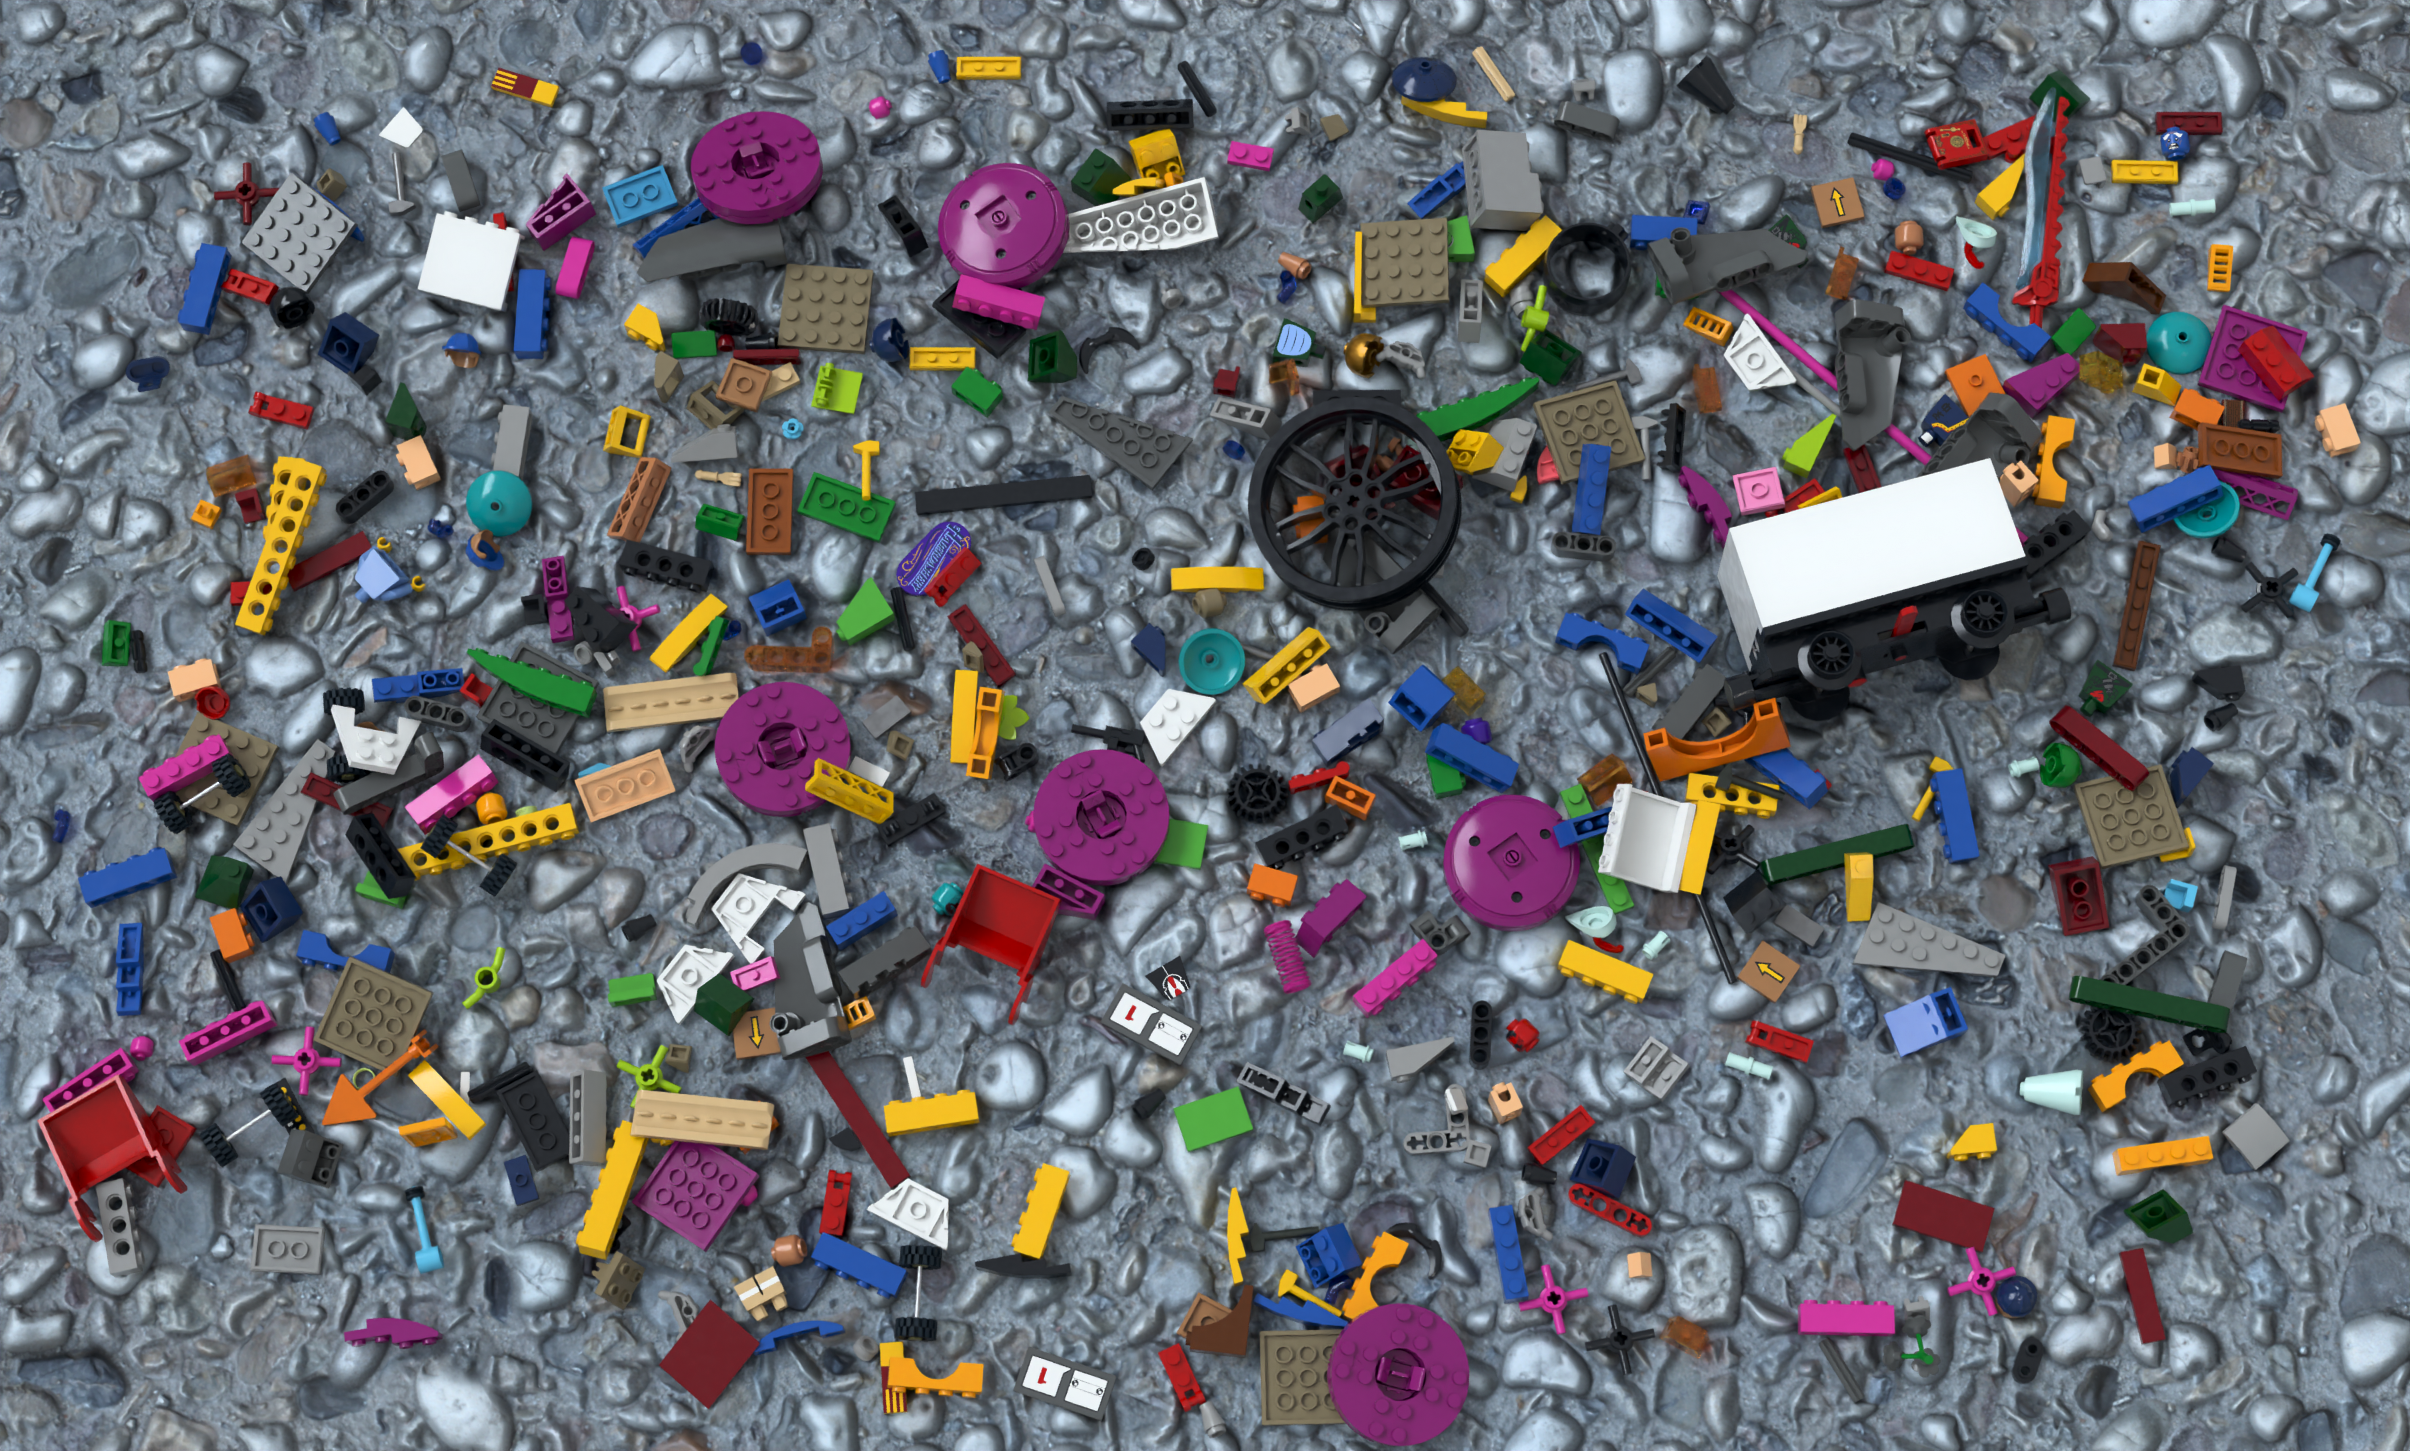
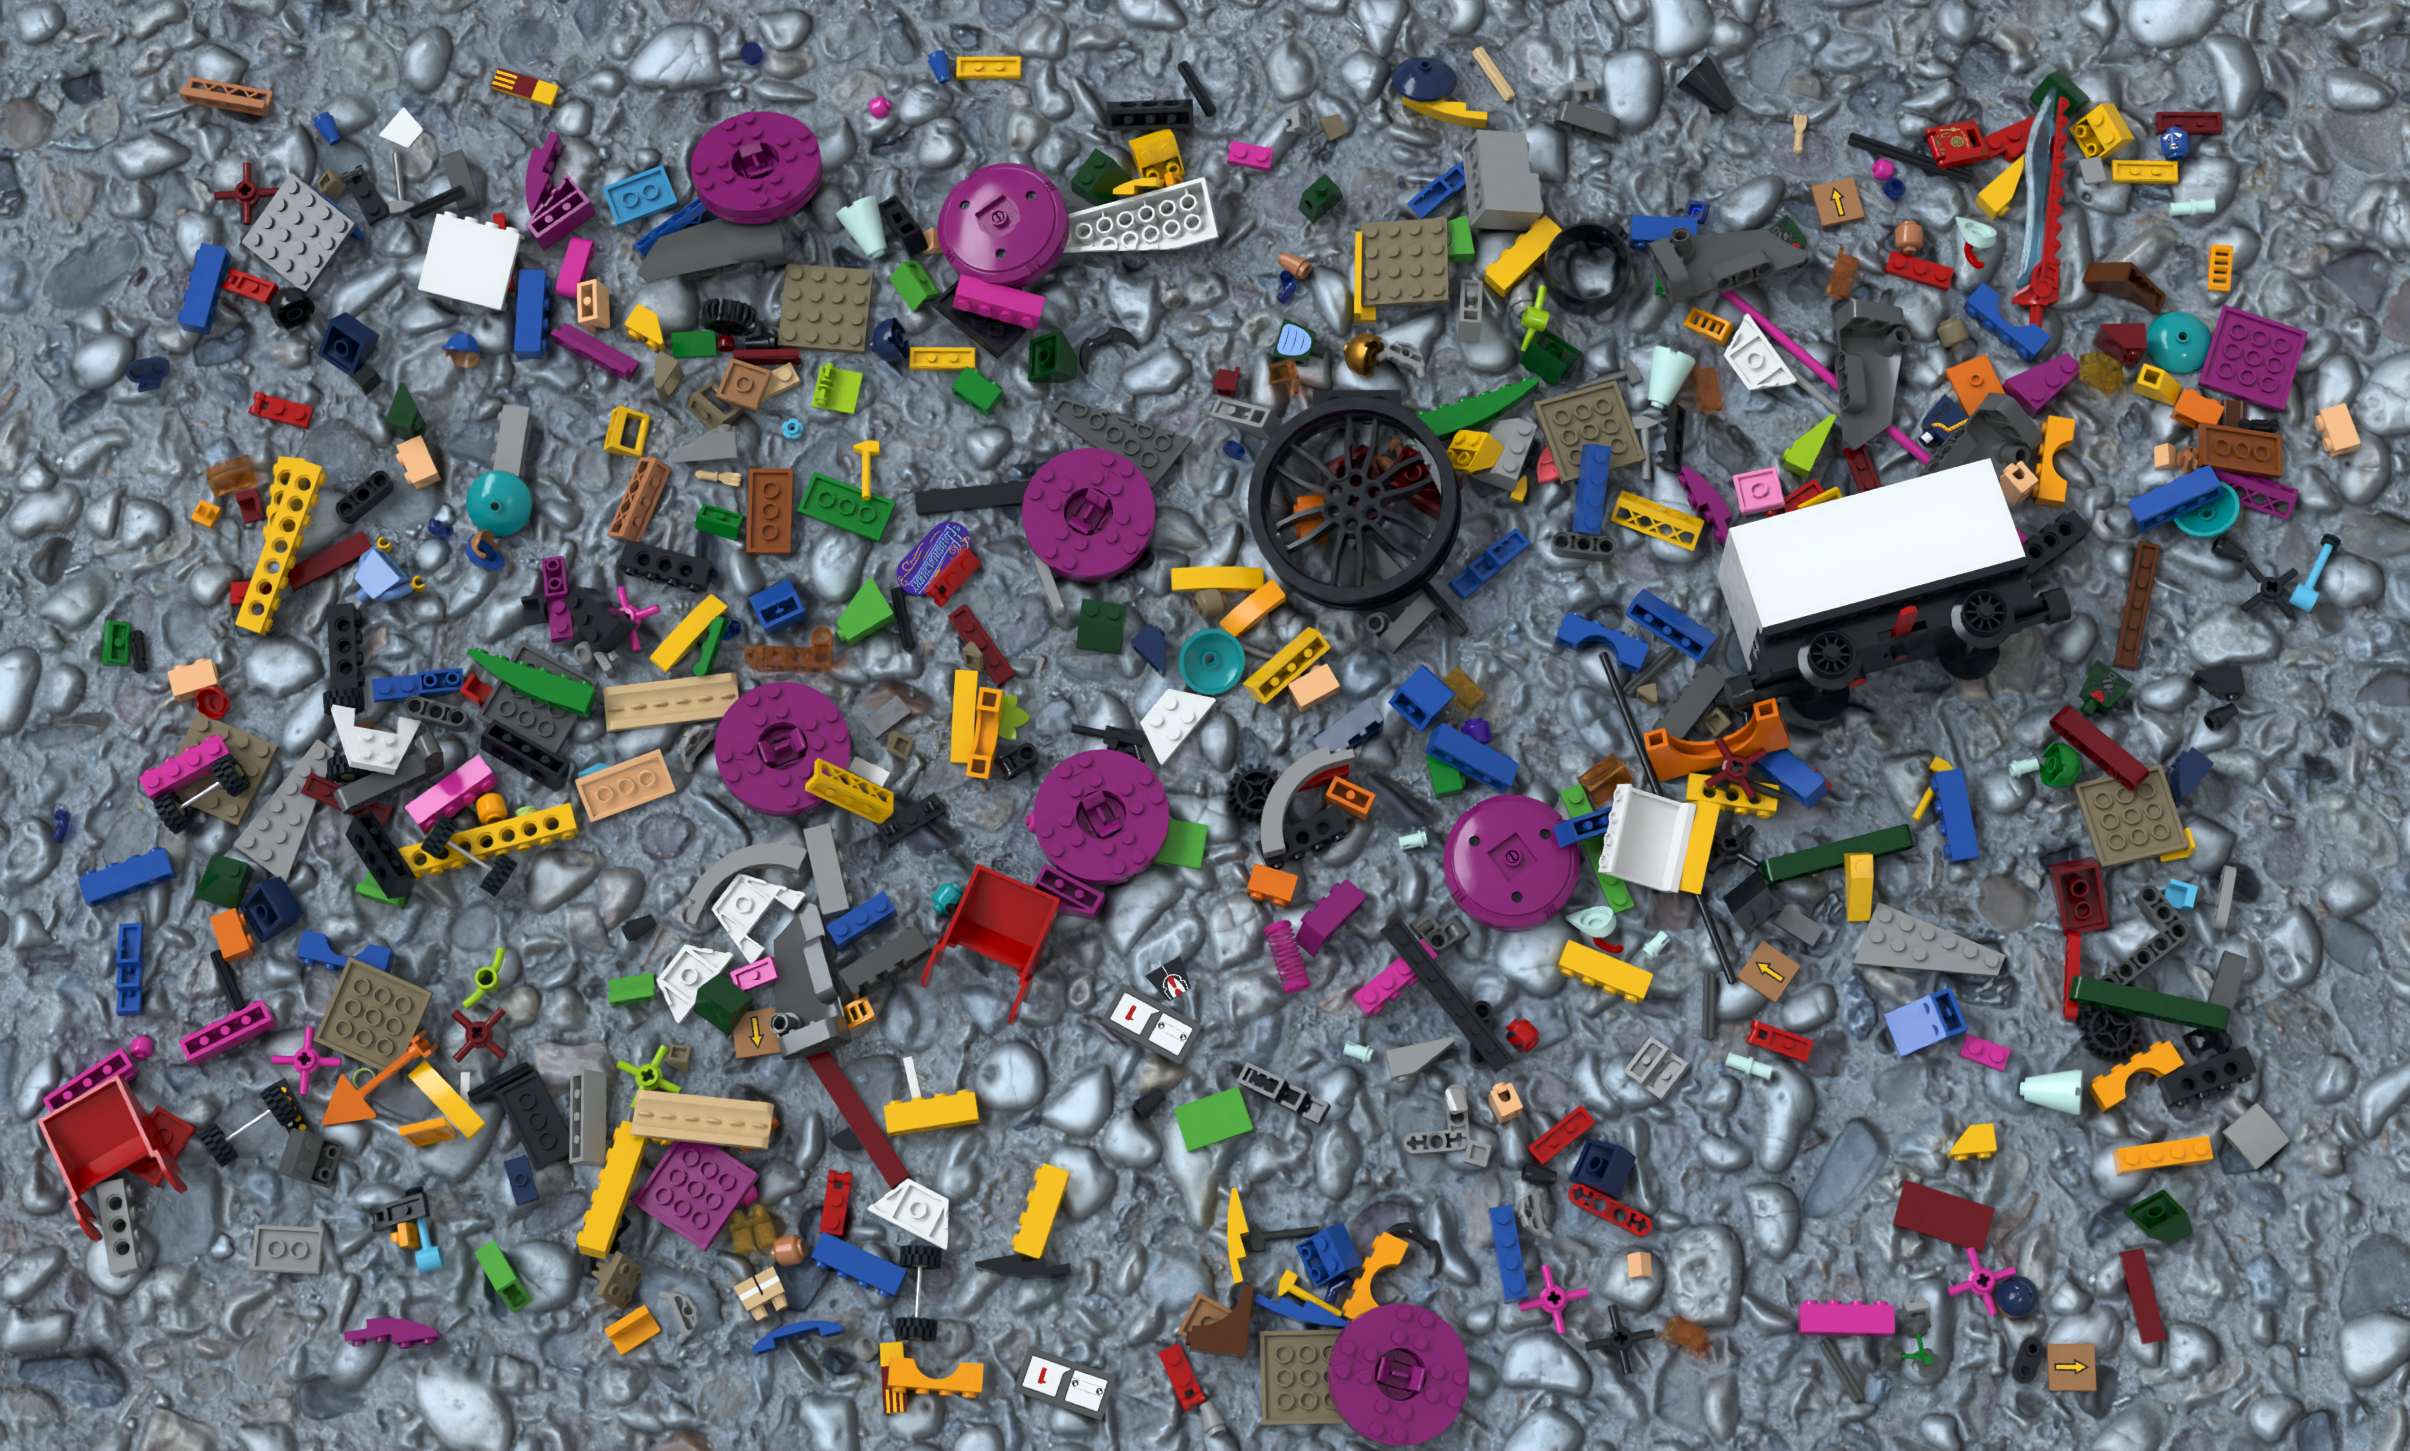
(229, 100): none -> nougat fence
(337, 617): none -> black brick
(365, 196): none -> black plate
(399, 1212): none -> black plate
(406, 1236): none -> light orange tile
(437, 202): none -> black axle
(484, 1028): none -> dark red bar
(503, 1276): none -> bright green slope
(537, 178): none -> magenta slope
(593, 305): none -> light nougat brick
(595, 351): none -> magenta fence
(632, 1330): none -> light orange panel
(709, 1354): dark red sticker -> none
(743, 1230): none -> clear yellow hips
(865, 225): none -> light aqua cone
(914, 284): none -> bright green panel
(933, 242): none -> light nougat slope
(1088, 514): none -> magenta piece
(1101, 626): none -> dark green slope
(1253, 609): none -> light orange slope
(1286, 788): none -> light grey arch
(1446, 995): none -> black tile
(1489, 564): none -> blue slope
(1661, 513): none -> yellow fence
(1667, 375): none -> light aqua cone
(1709, 1002): none -> dark grey axle
(1736, 760): none -> dark red bar
(1953, 333): none -> dark tan head
(1984, 1052): none -> dark pink plate
(2071, 1367): none -> medium nougat tile
(2072, 968): none -> red beam
(2073, 332): green slope -> none
(2102, 132): none -> yellow slope
(2275, 362): red slope -> none

